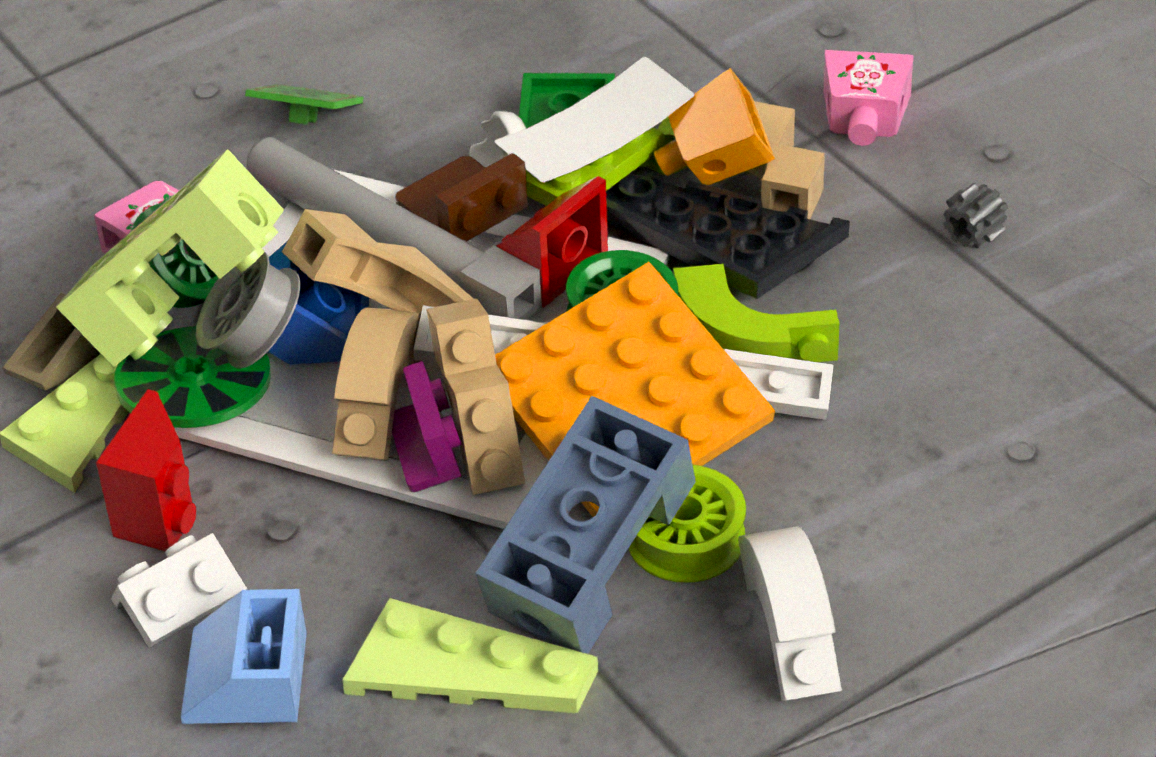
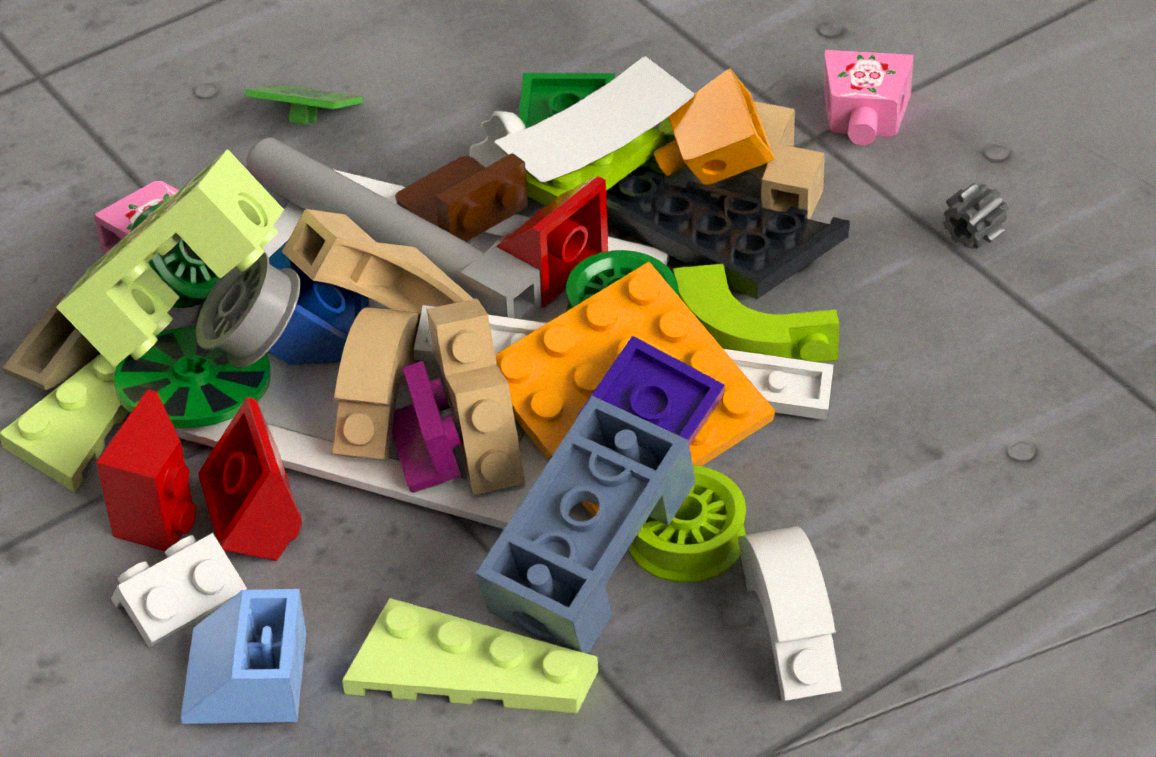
(249, 488): none -> red slope
(660, 389): none -> dark purple plate

